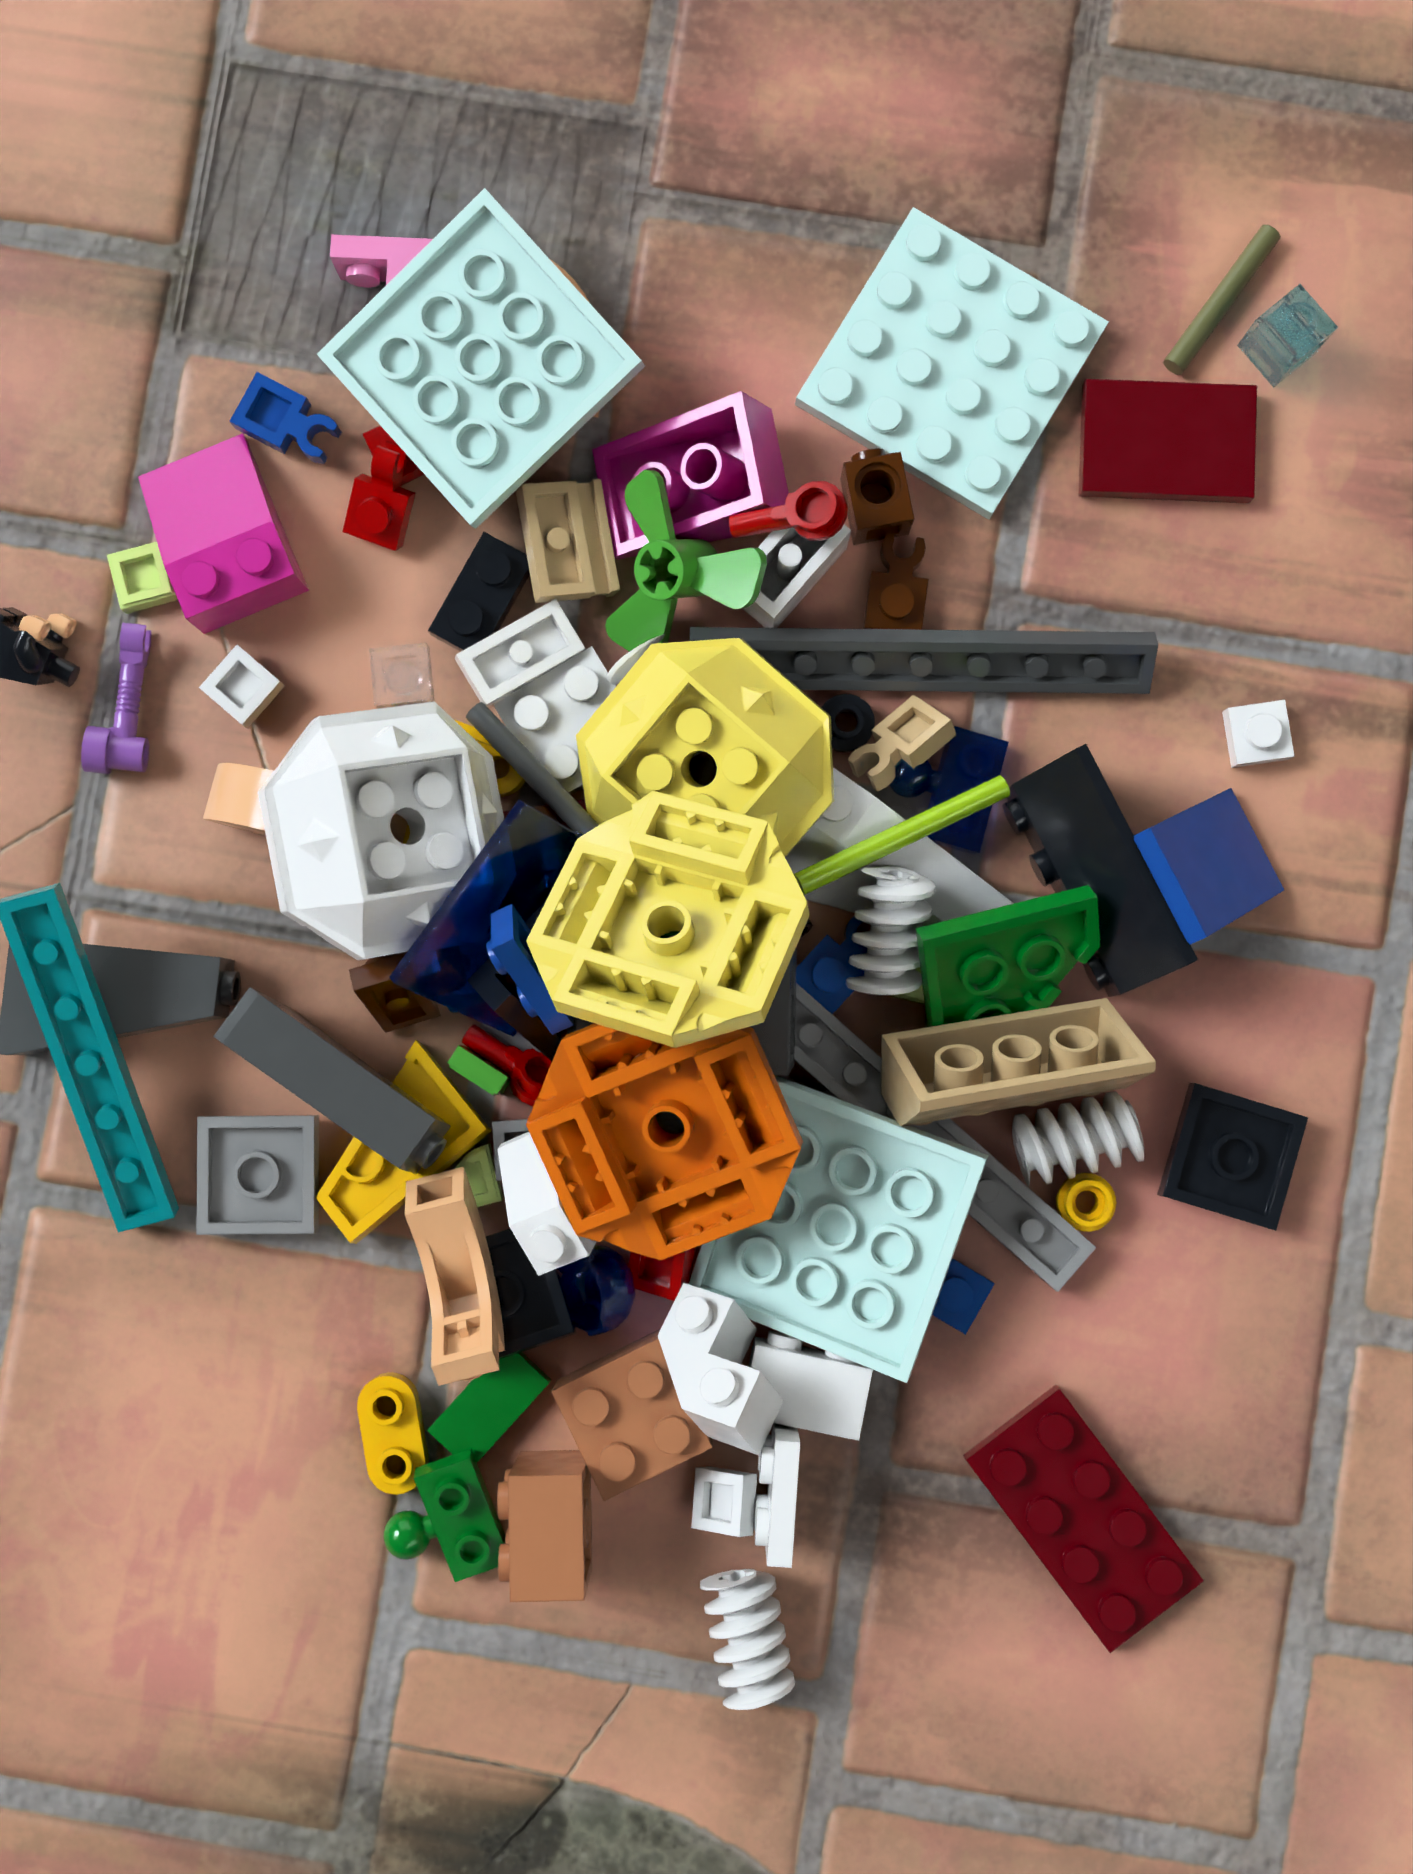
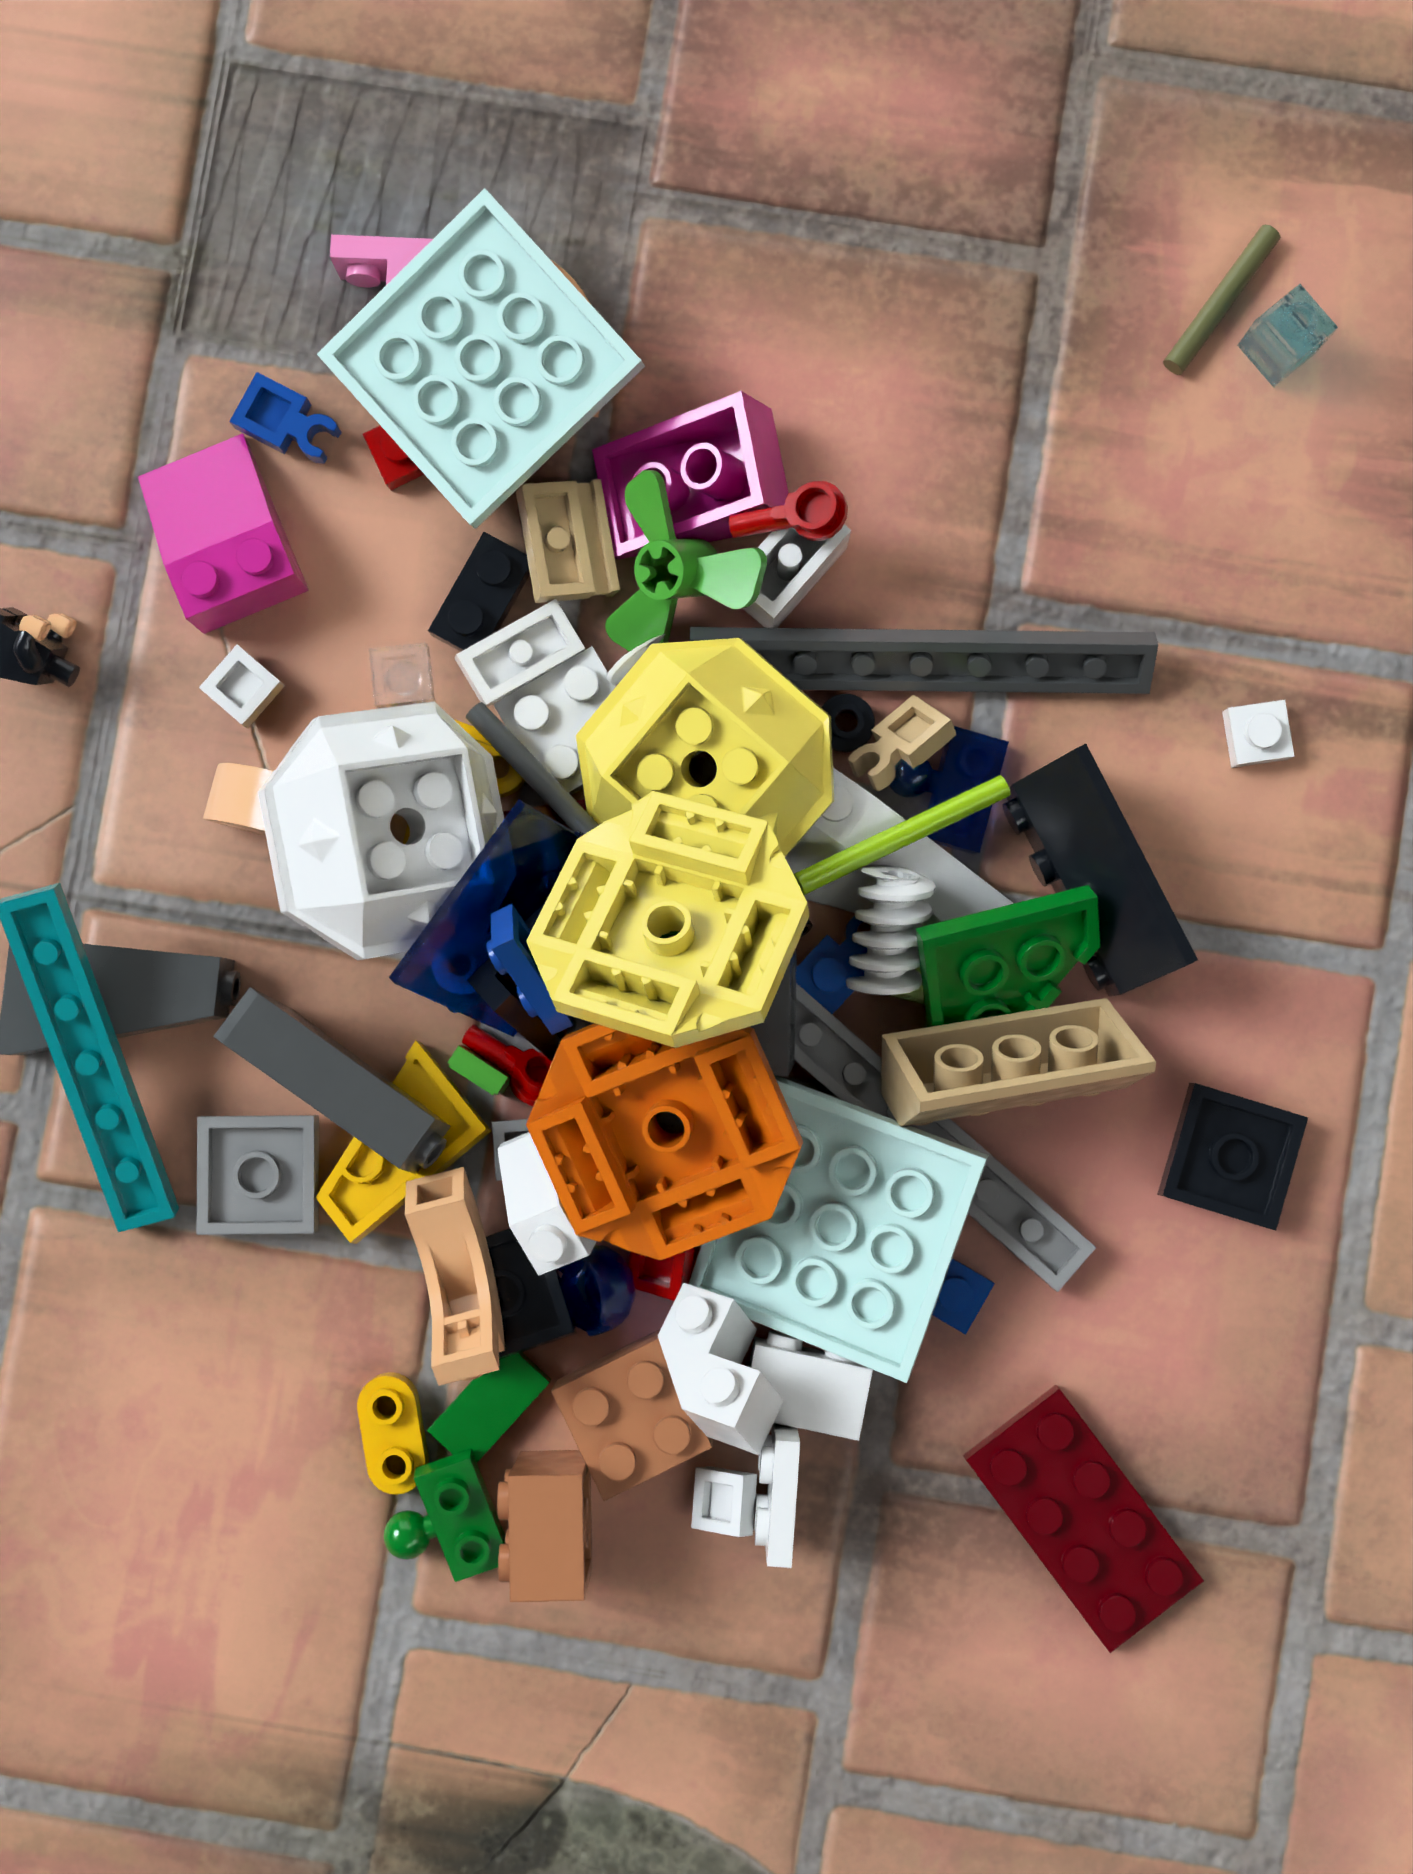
(118, 746): medium lavender brick -> none
(140, 578): yellowish green tile -> none
(377, 504): red plate -> none
(387, 1002): reddish brown plate -> none
(480, 1170): yellowish green tile -> none
(752, 1638): white piece -> none
(869, 520): reddish brown brick -> none
(897, 597): reddish brown plate -> none
(951, 362): light aqua plate -> none
(1077, 1136): white piece -> none
(1104, 1202): yellow plate -> none
(1168, 441): dark red tile -> none
(1208, 865): blue tile -> none

